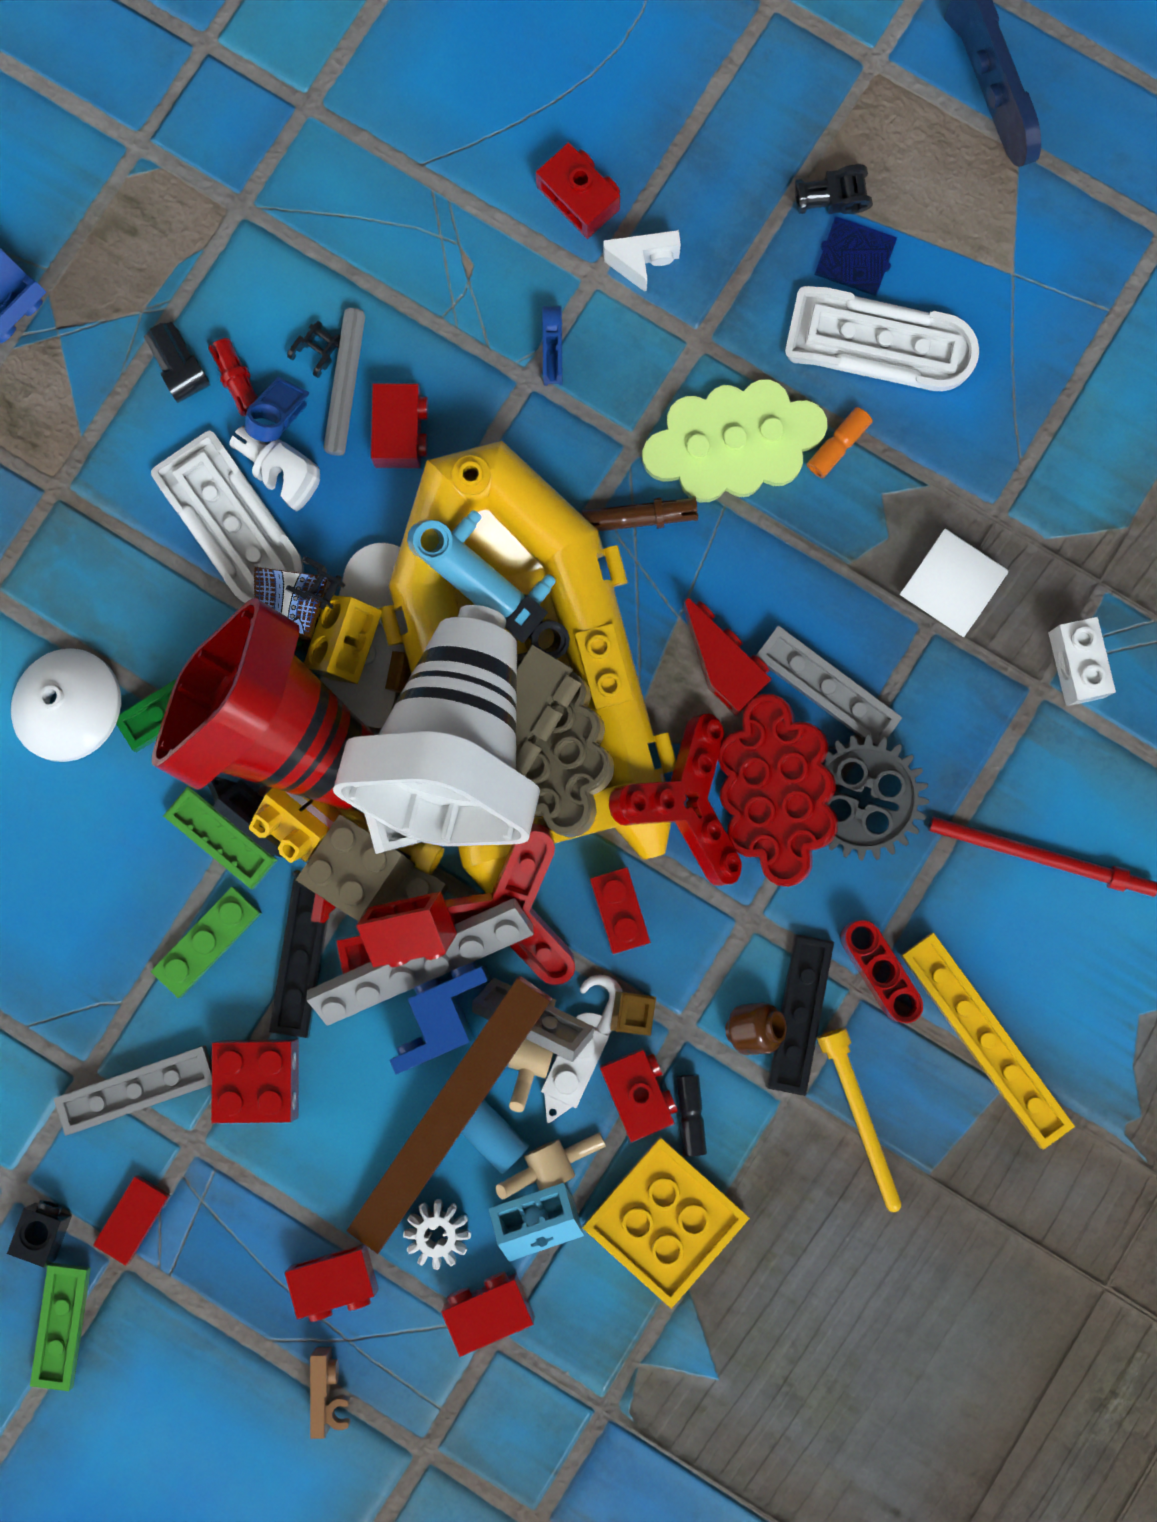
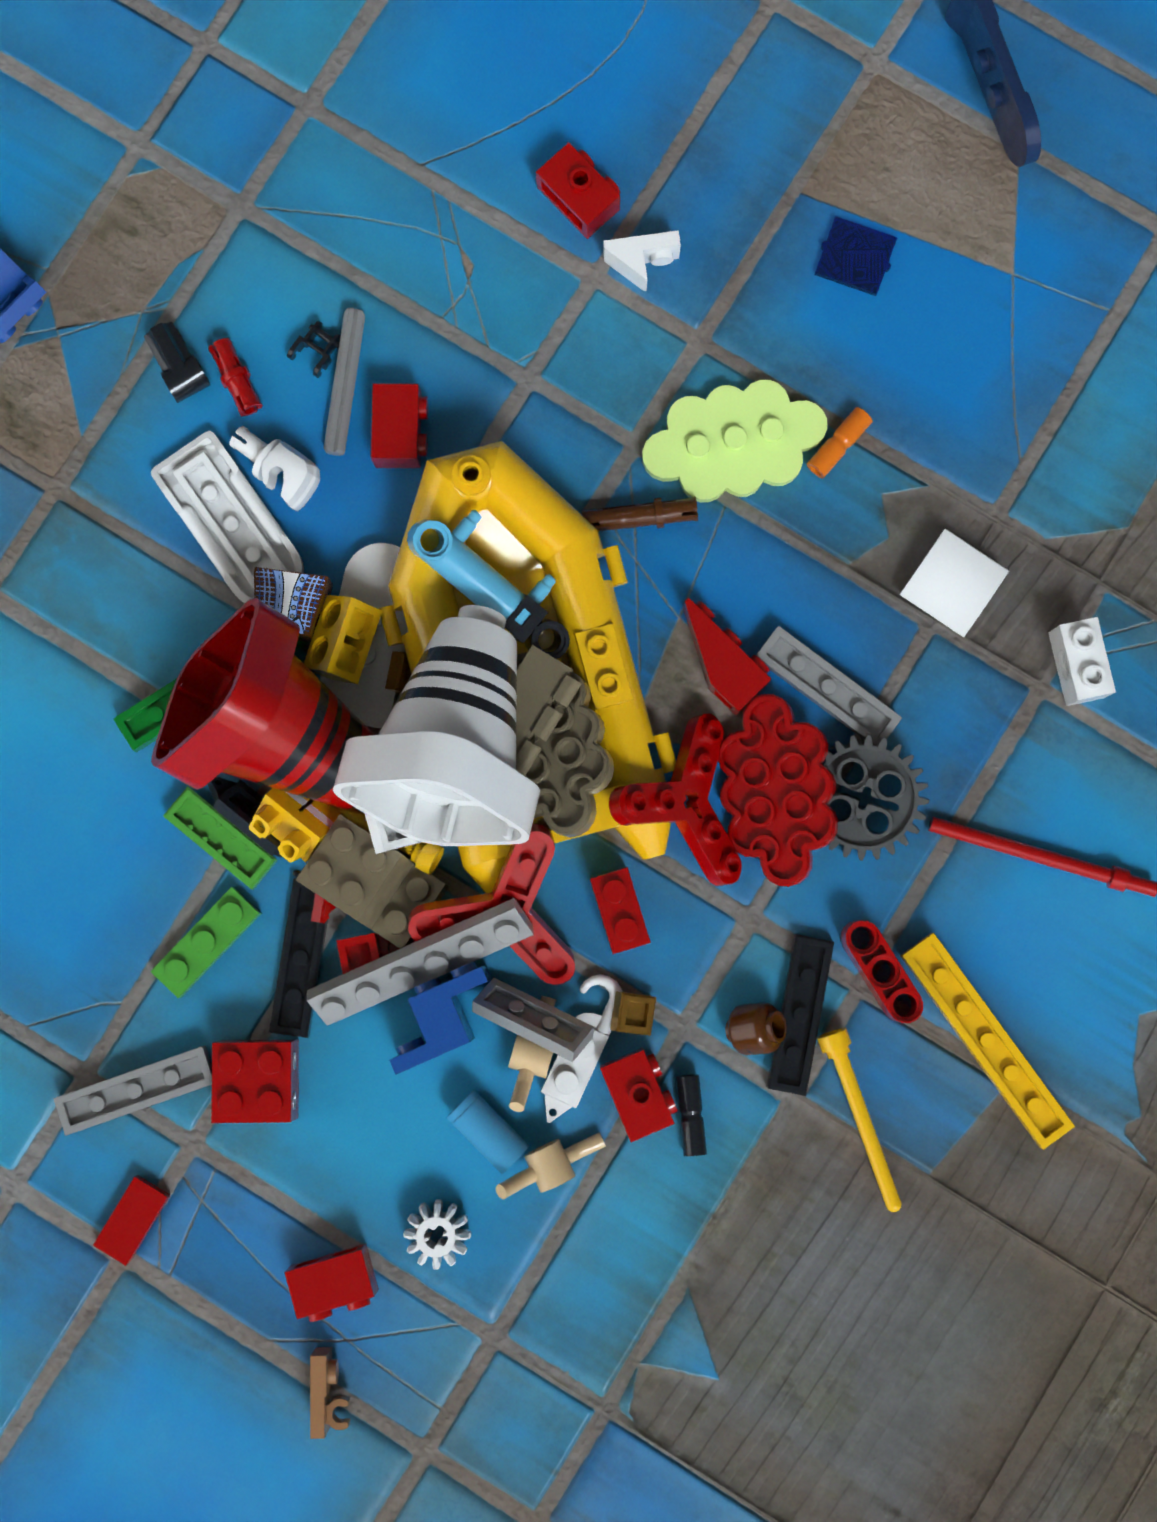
(27, 1245): black brick -> none
(60, 1326): bright green plate -> none
(80, 716): white dish -> none
(278, 403): blue piece -> none
(335, 583): black piece -> none
(407, 930): red brick -> none
(449, 1114): reddish brown tile -> none
(487, 1313): red brick -> none
(536, 1222): medium azure brick -> none
(552, 345): blue piece -> none
(665, 1222): yellow plate -> none
(840, 191): black connector -> none
(880, 340): white piece -> none

